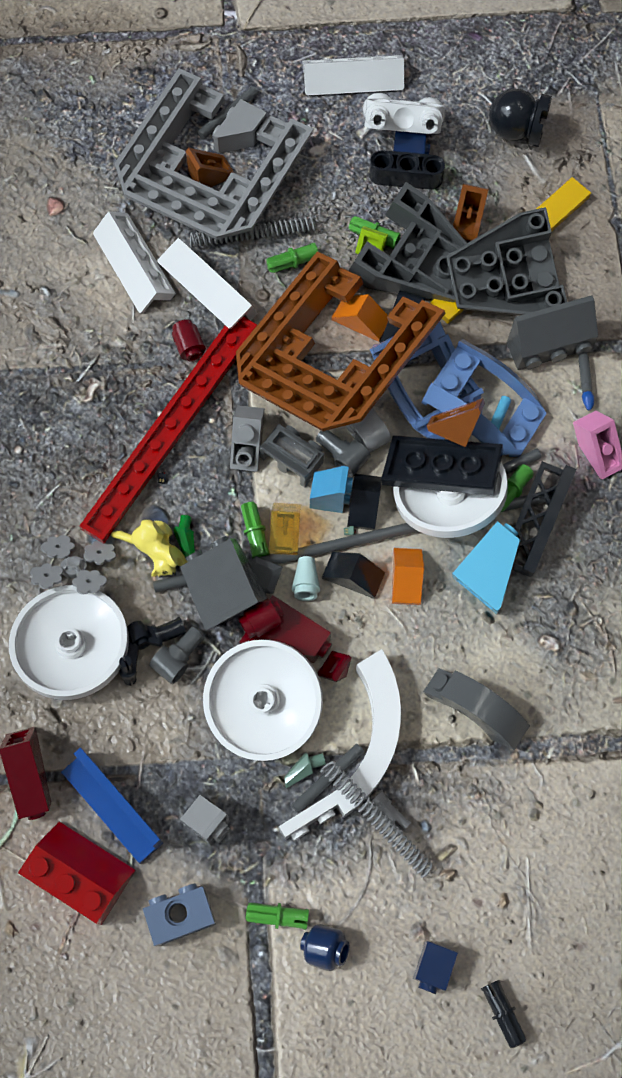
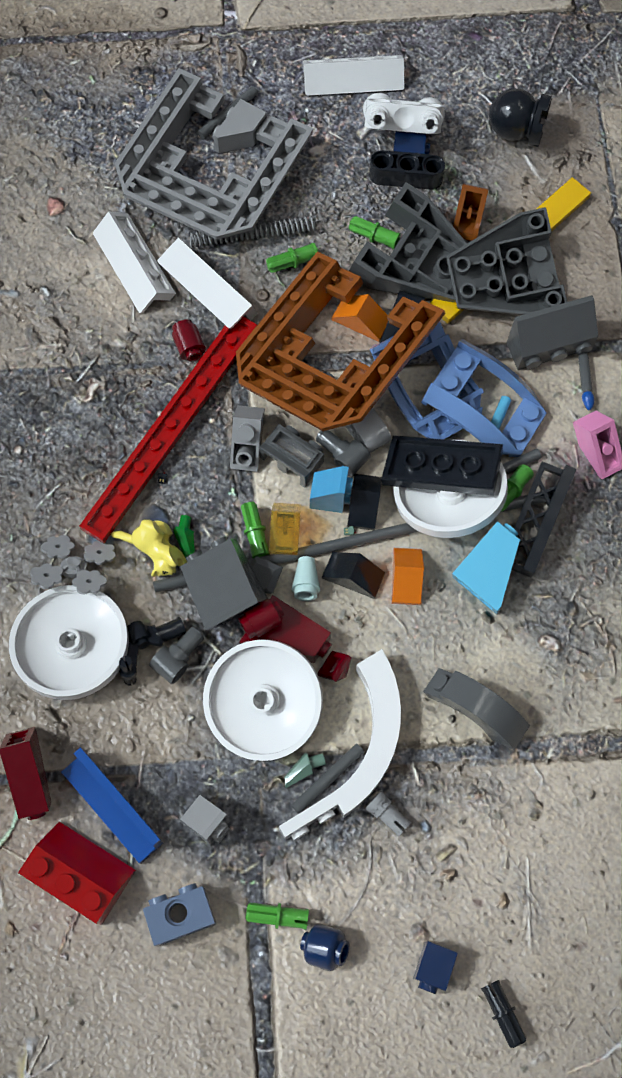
(207, 167): dark orange slope -> none
(373, 236): lime tile -> none
(381, 823): light grey piece -> none
(457, 423): dark orange slope -> none

